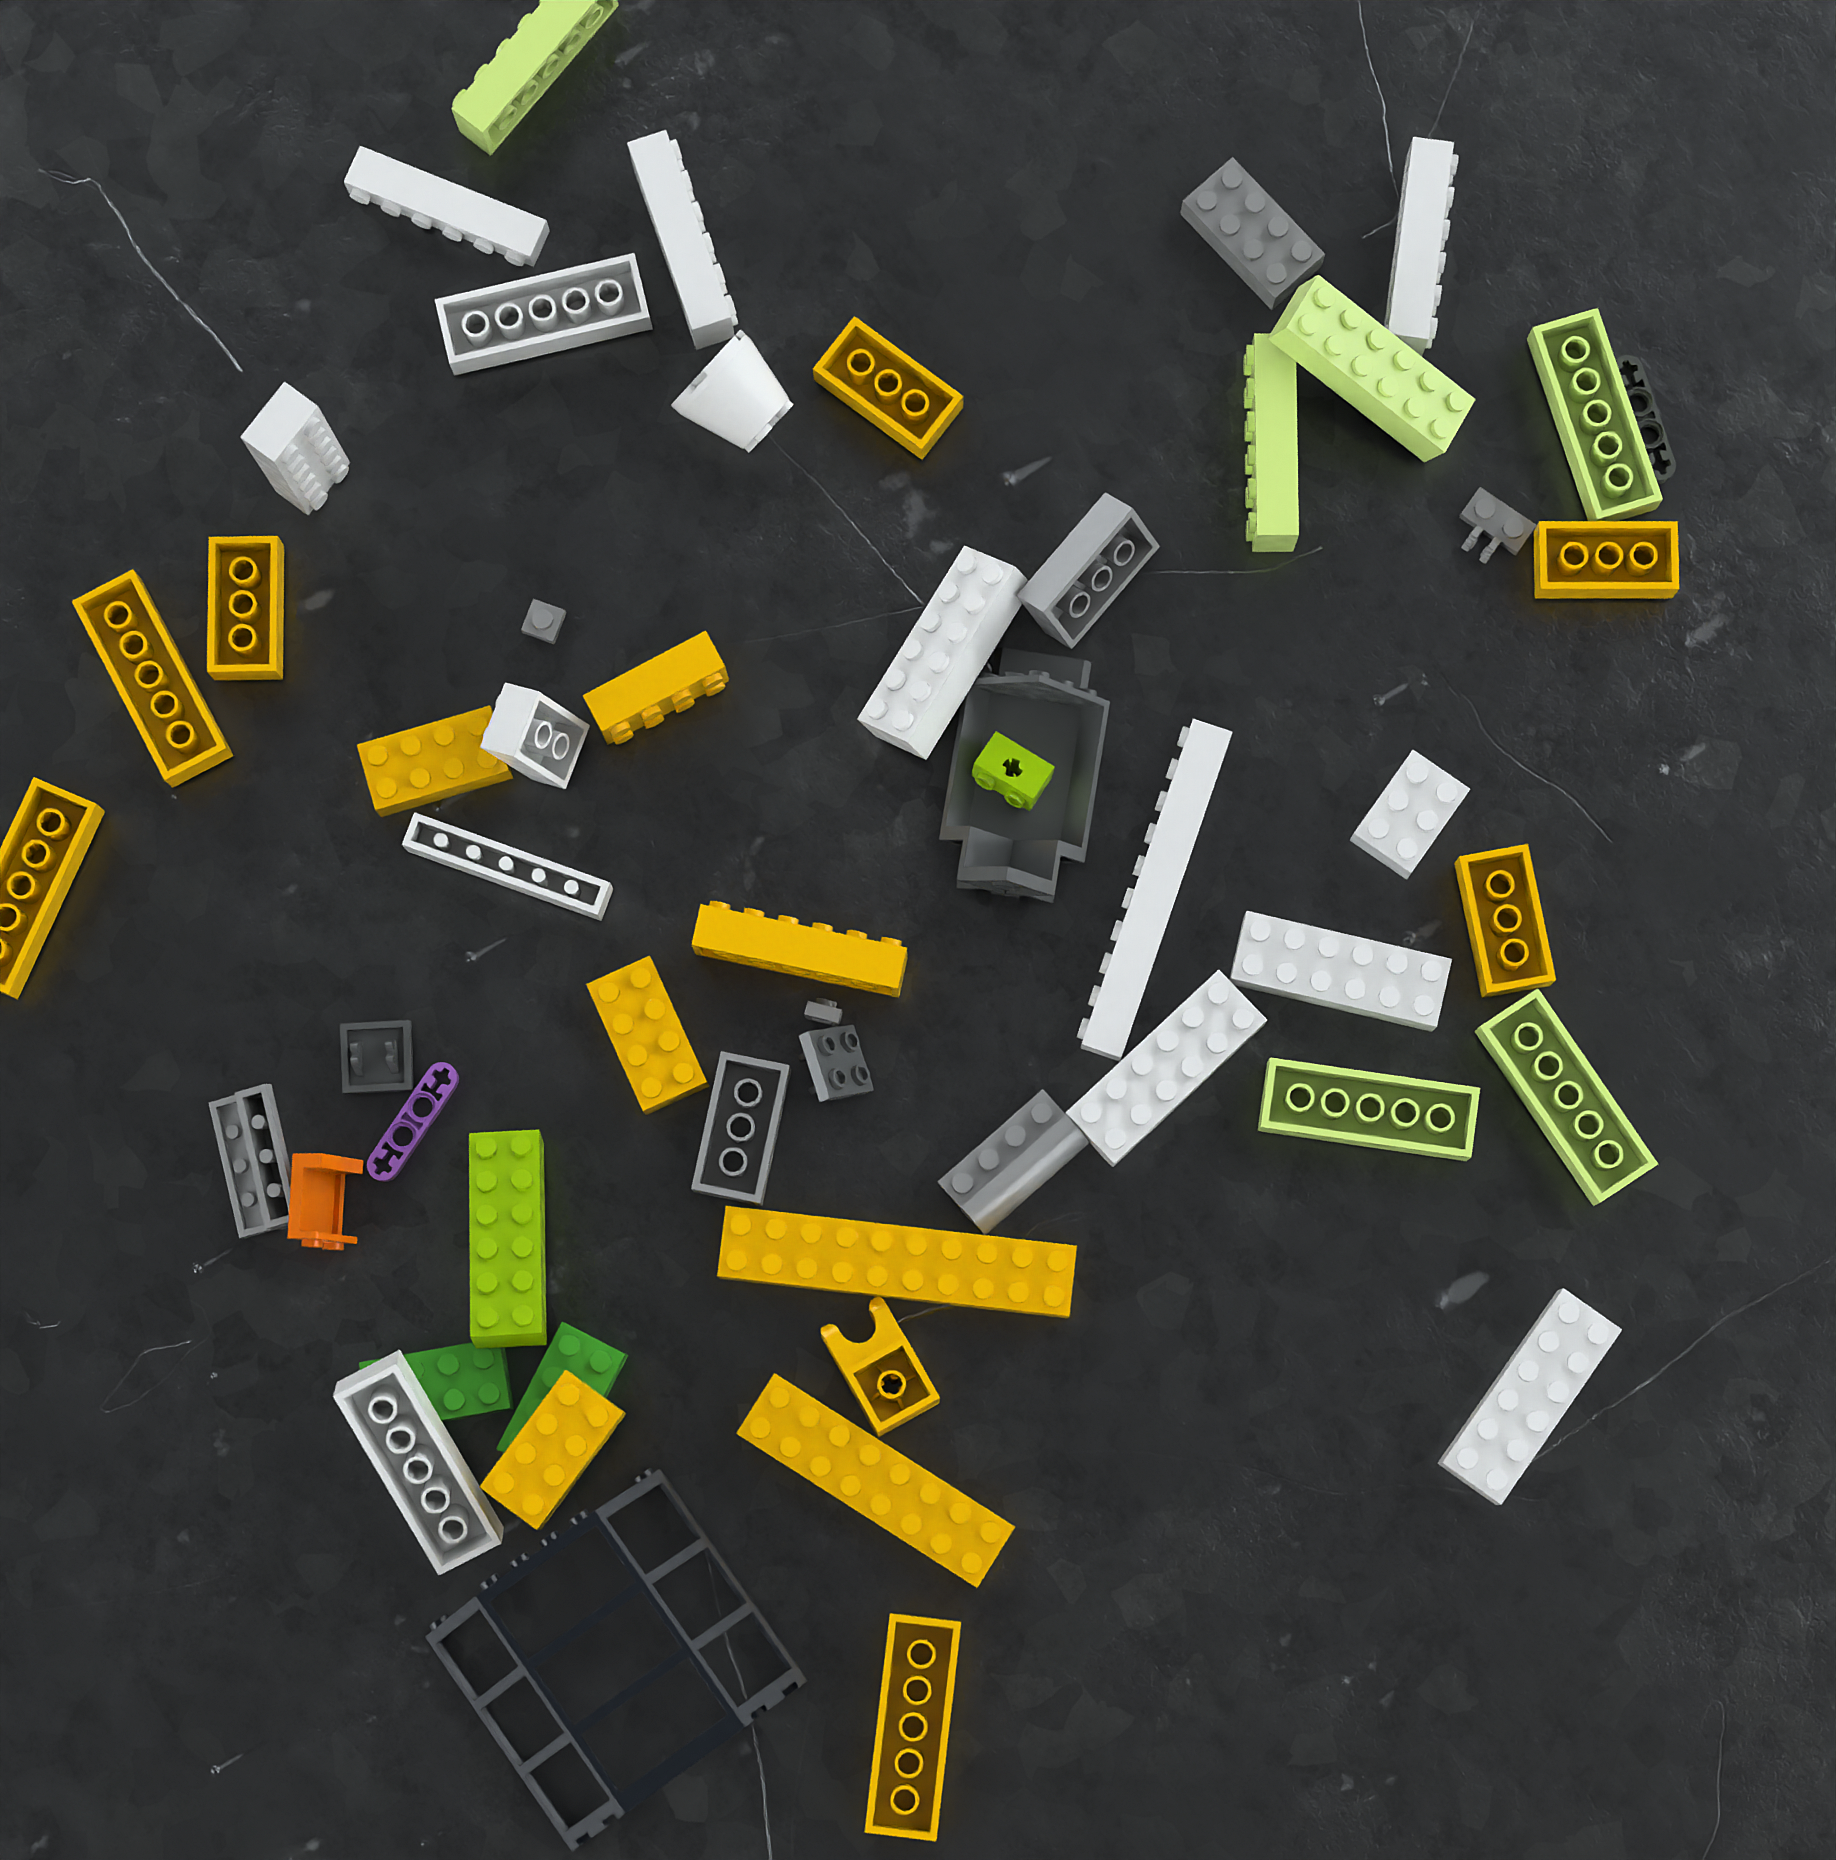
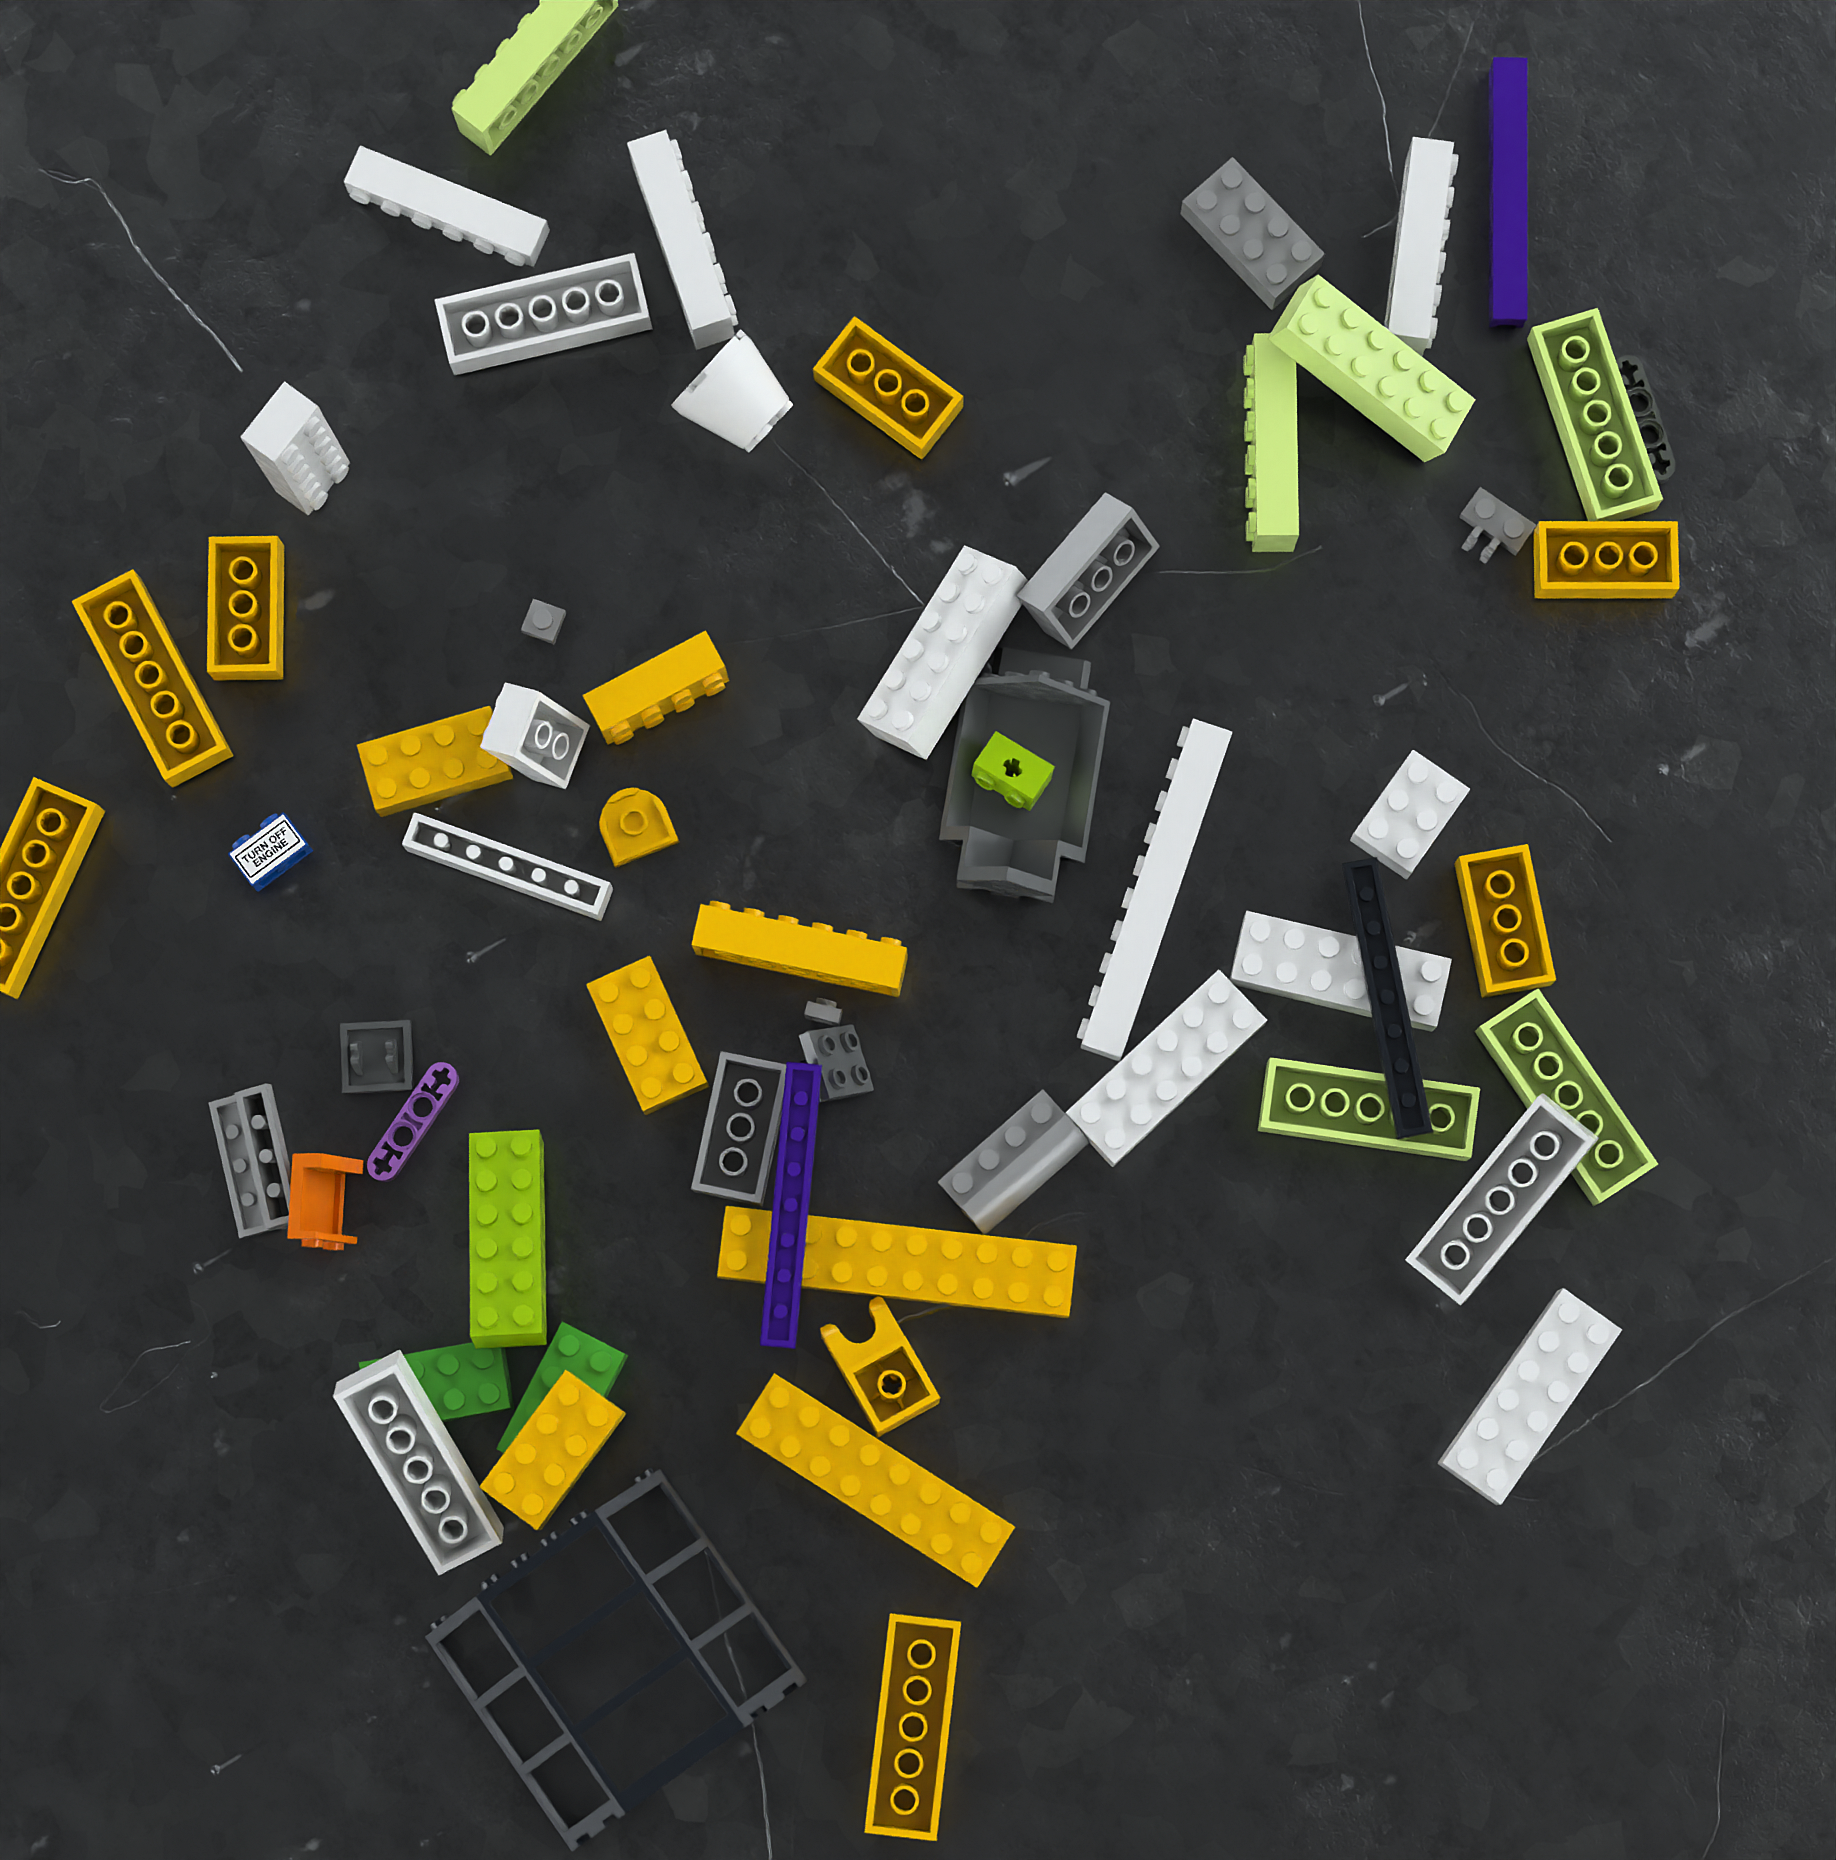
(269, 851): none -> brick
(635, 825): none -> yellow tile
(791, 1205): none -> dark purple tile
(1387, 998): none -> black tile
(1501, 1198): none -> white brick
(1508, 191): none -> dark purple tile

